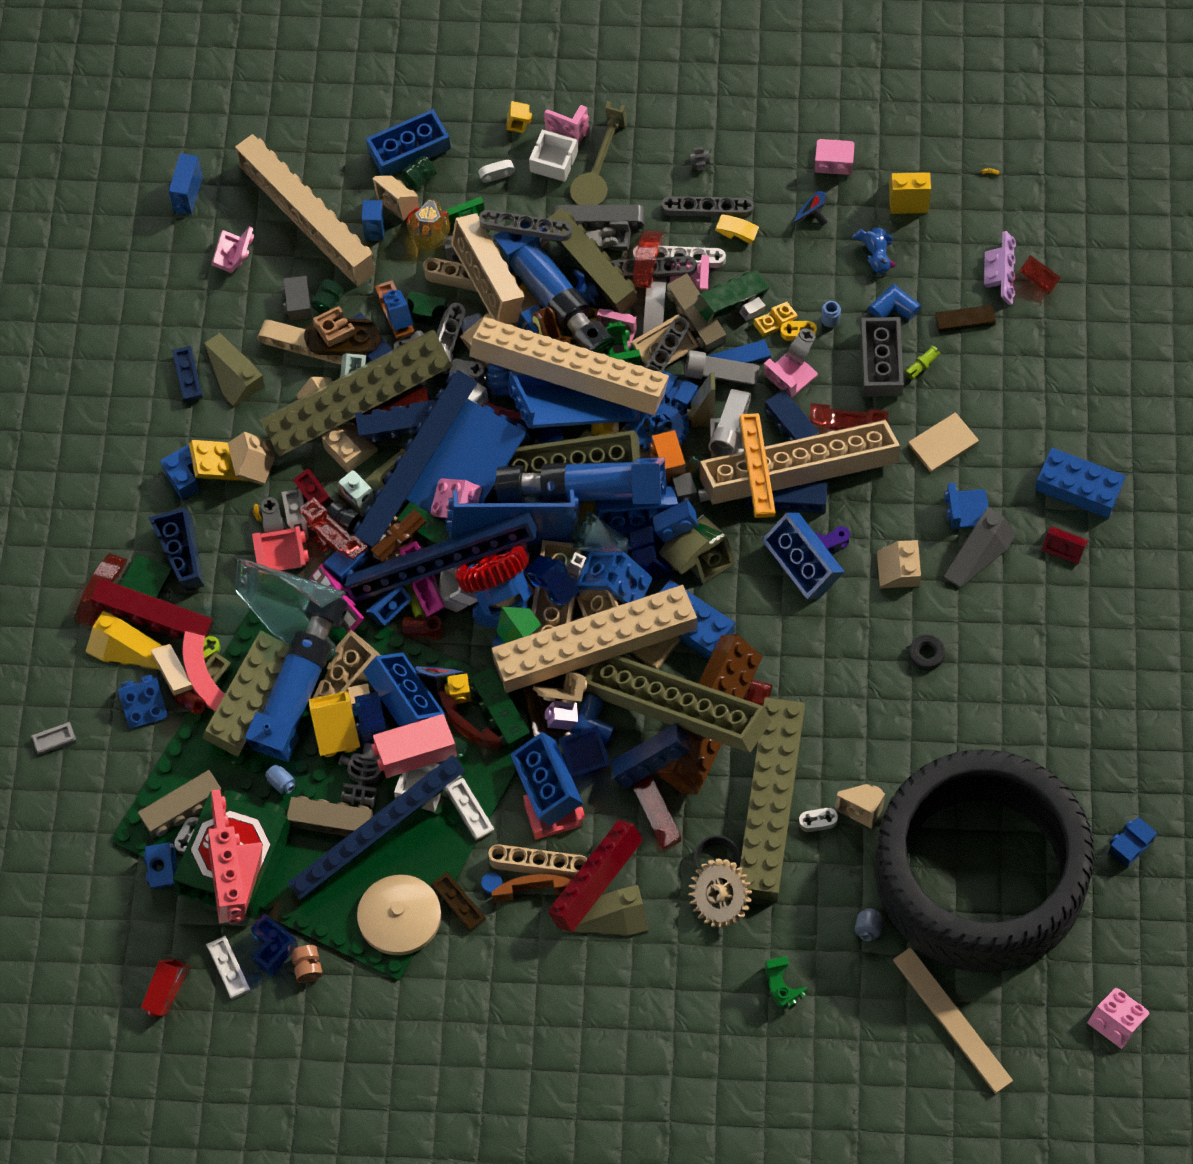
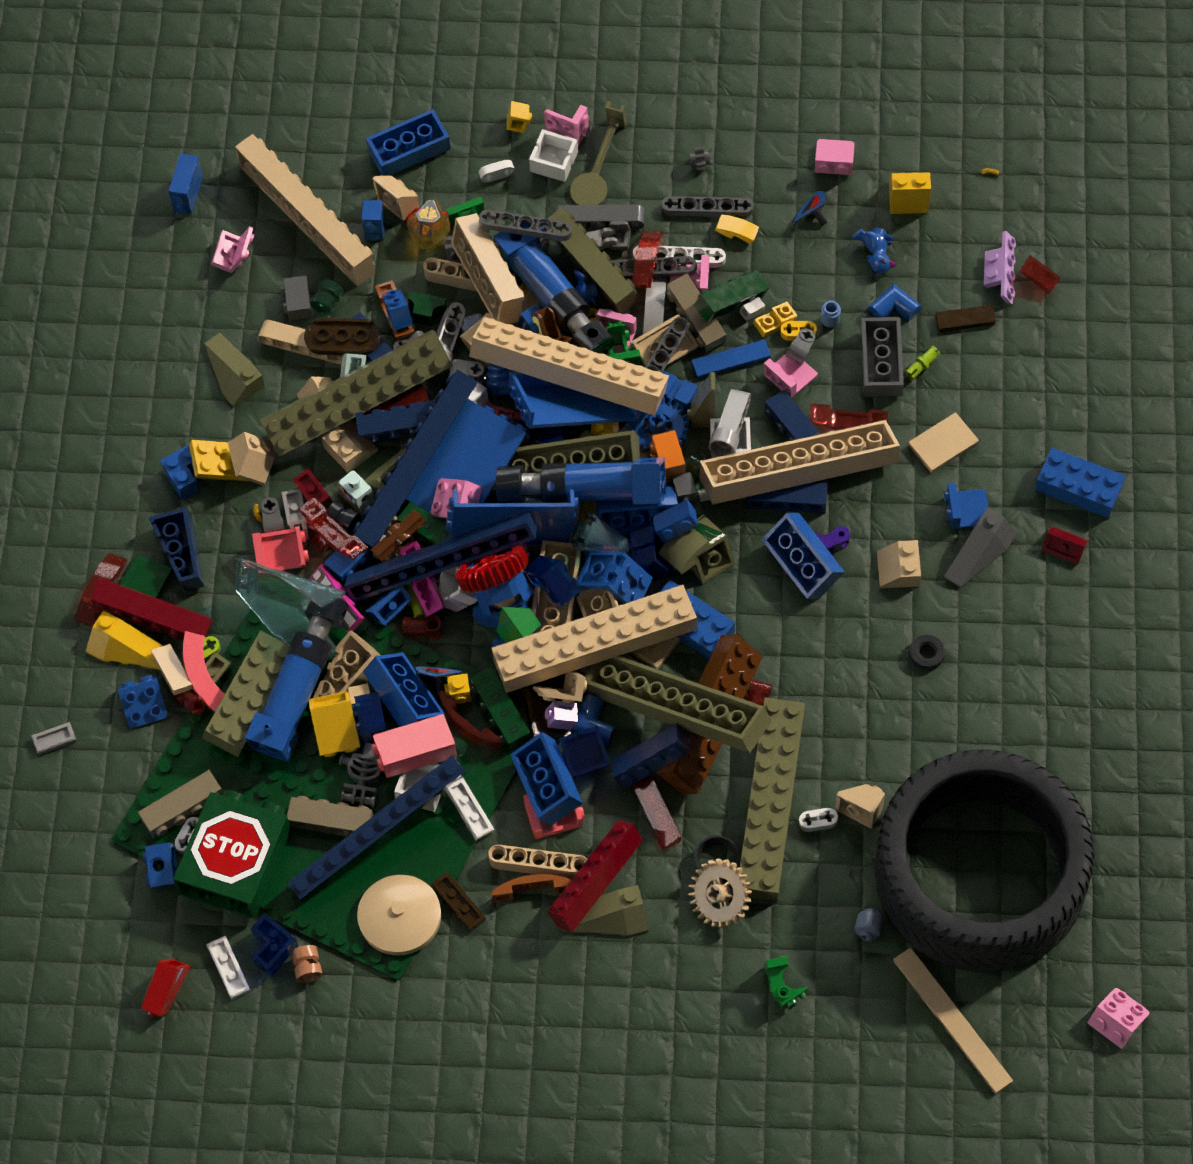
(187, 374): dark blue plate -> none
(232, 864): coral wedge -> none
(280, 779): medium blue brick -> none
(325, 321): medium nougat brick -> none
(418, 172): clear green wheel -> none
(490, 882): blue tile -> none
(576, 563): white piece -> none
(700, 365): light grey beam -> none
(757, 465): light orange tile -> none
(1132, 842): blue brick -> none

